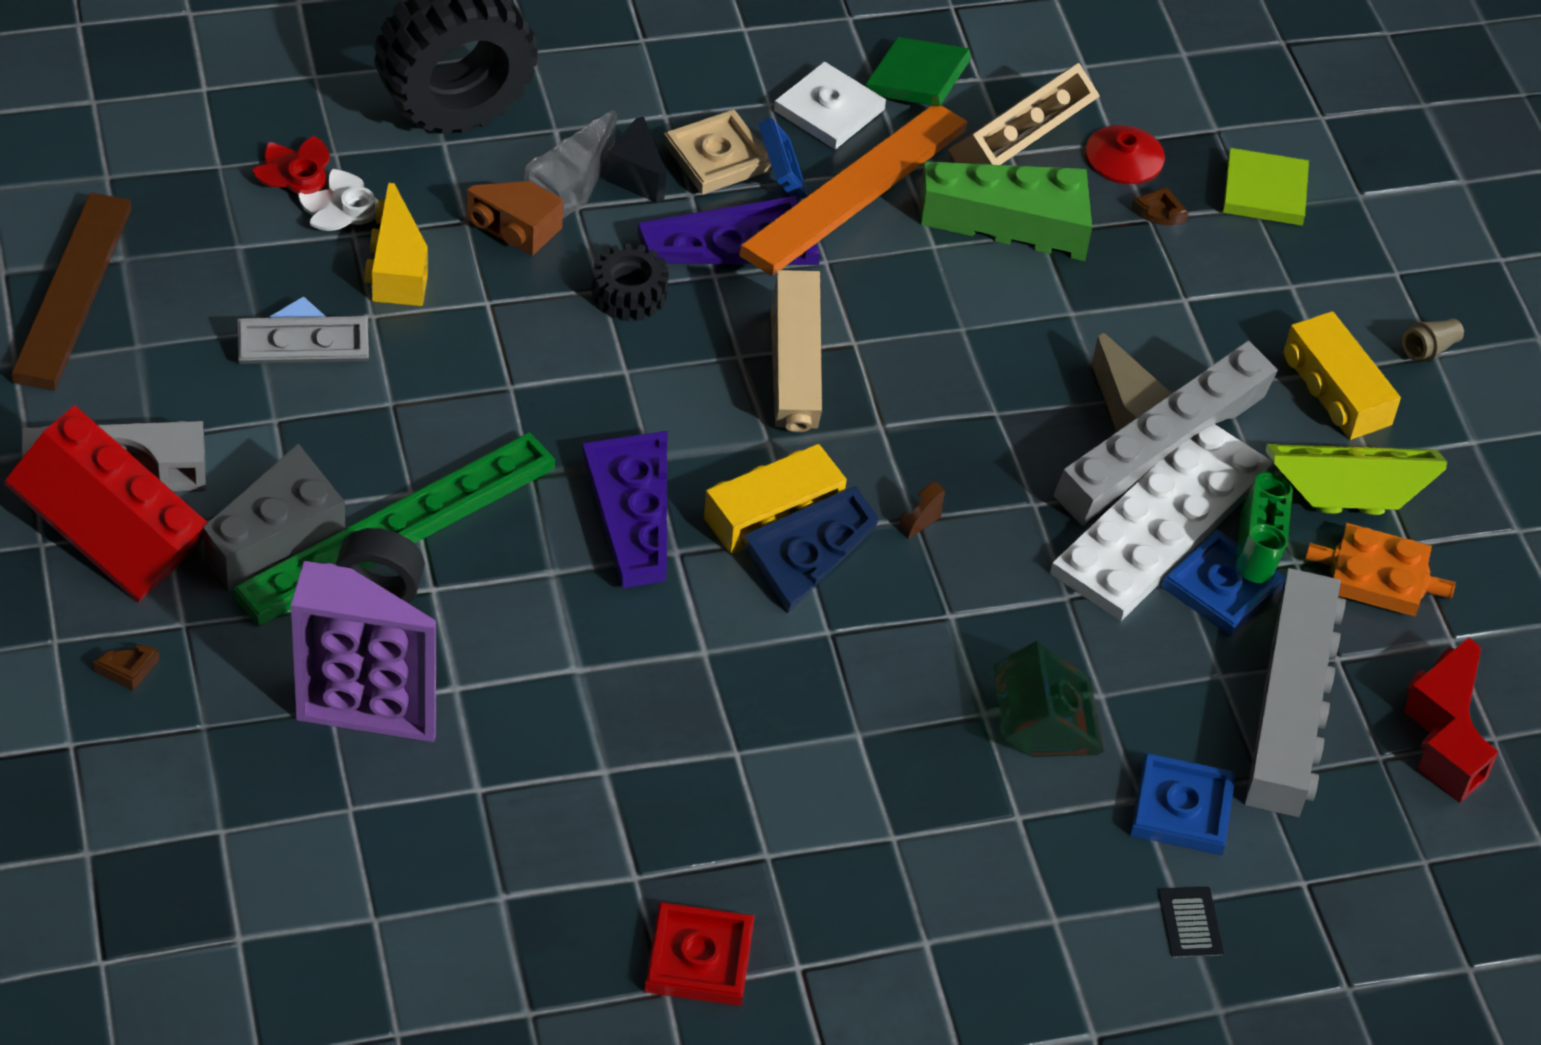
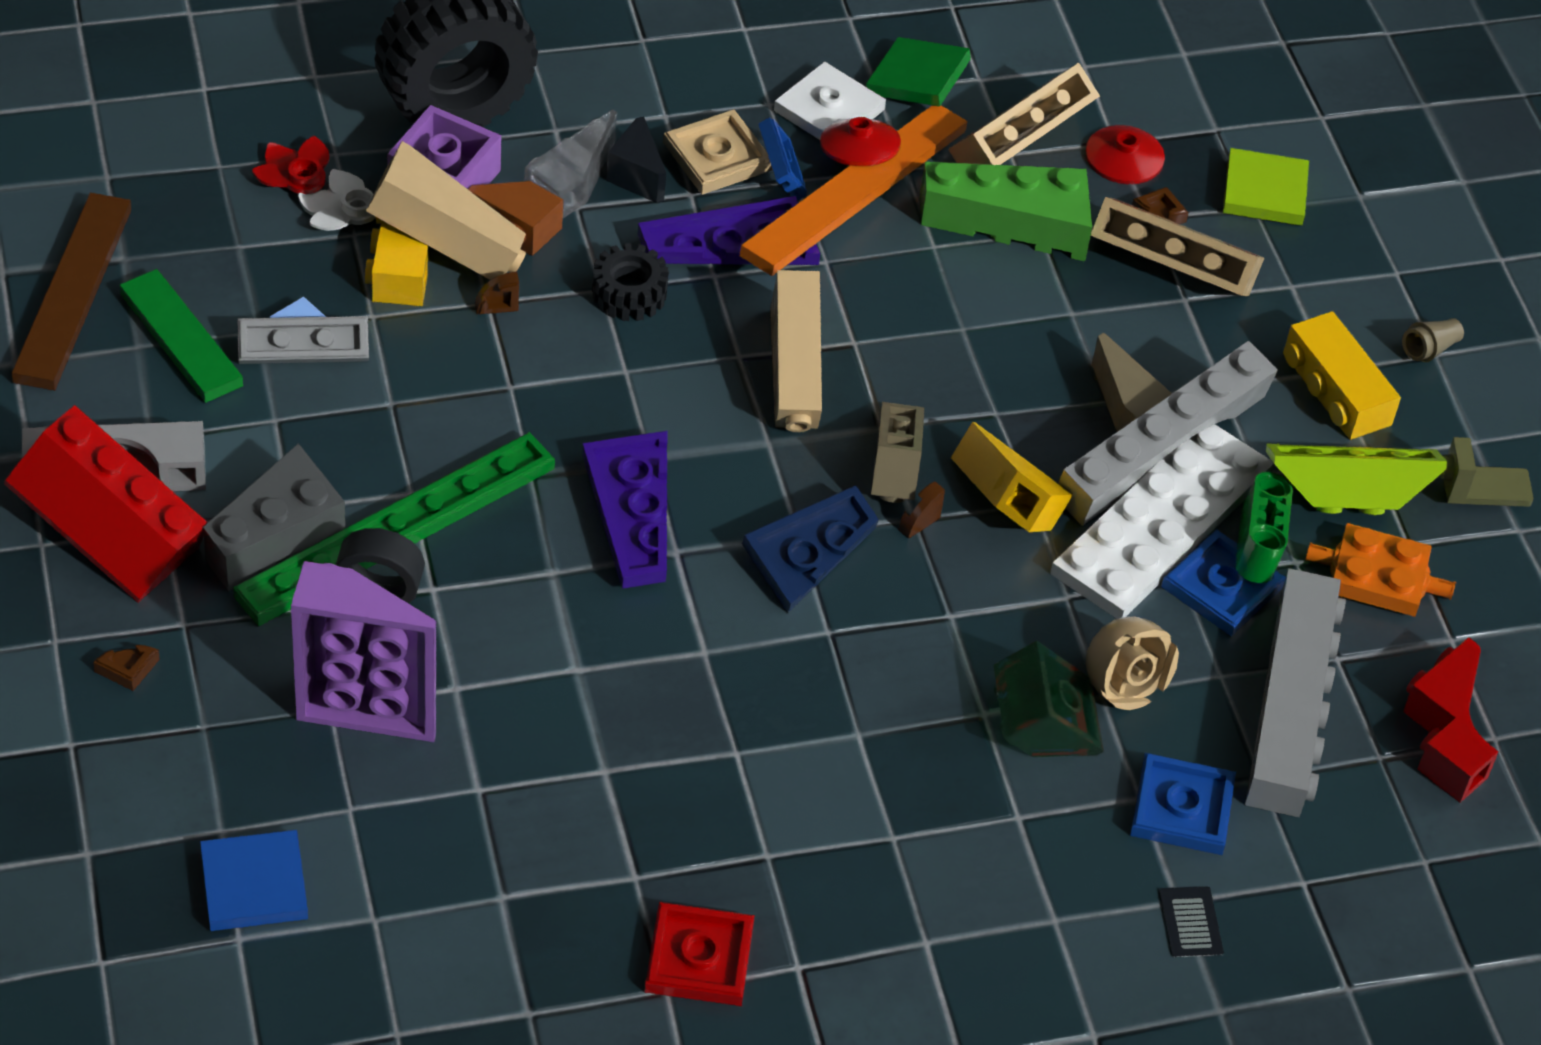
(181, 335): none -> green tile
(254, 880): none -> blue tile
(445, 215): none -> tan slope
(455, 146): none -> medium lavender brick
(499, 295): none -> reddish brown tile
(770, 494): yellow brick -> none
(860, 142): none -> red dish
(898, 452): none -> dark tan slope
(1010, 481): none -> yellow slope
(1131, 661): none -> tan cylinder
(1177, 246): none -> tan brick
(1482, 485): none -> olive bracket

